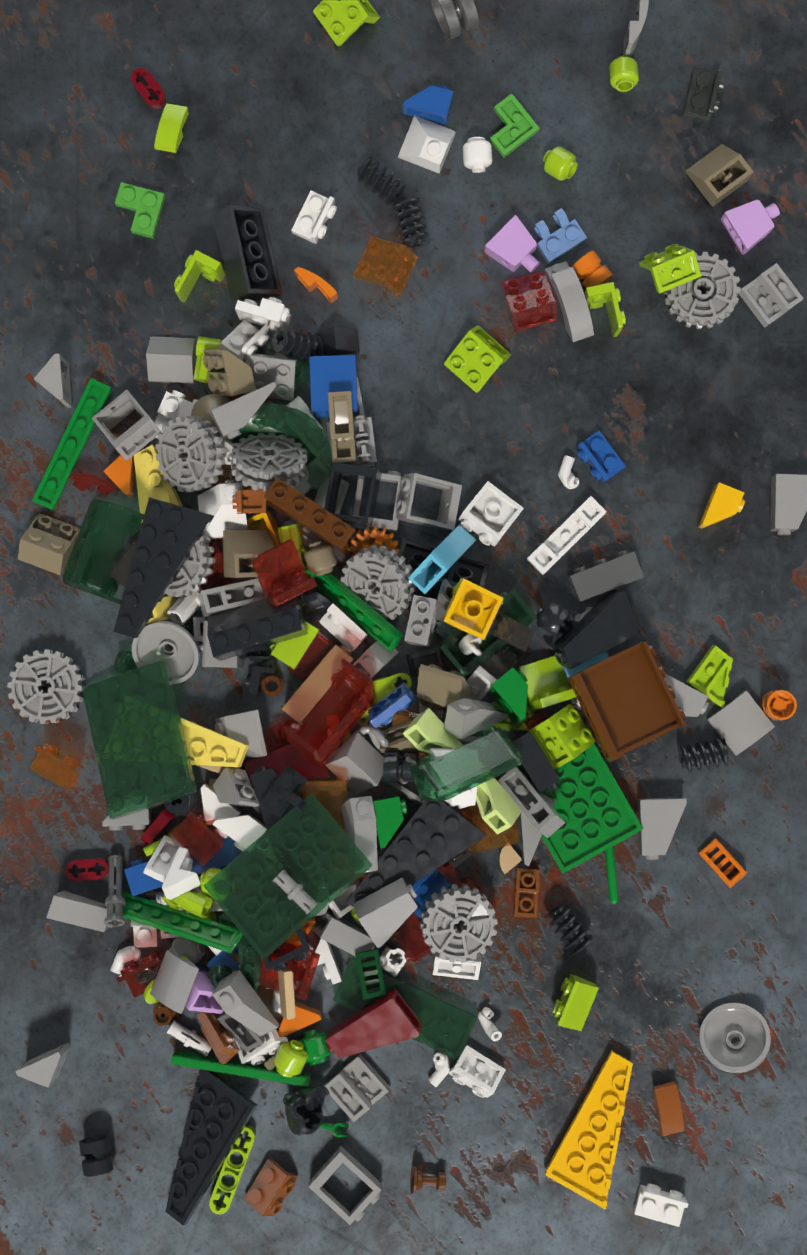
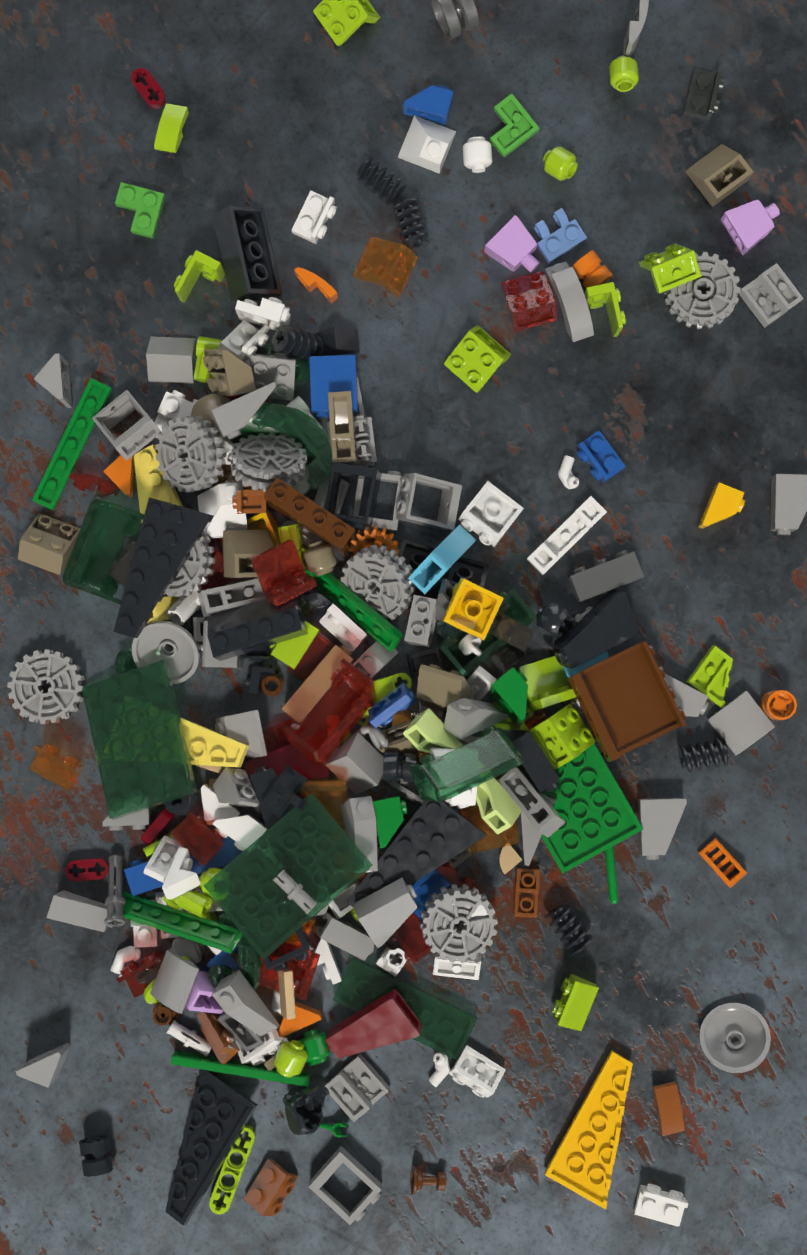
(375, 992): dark green slope -> none
(491, 1030): white arm -> none

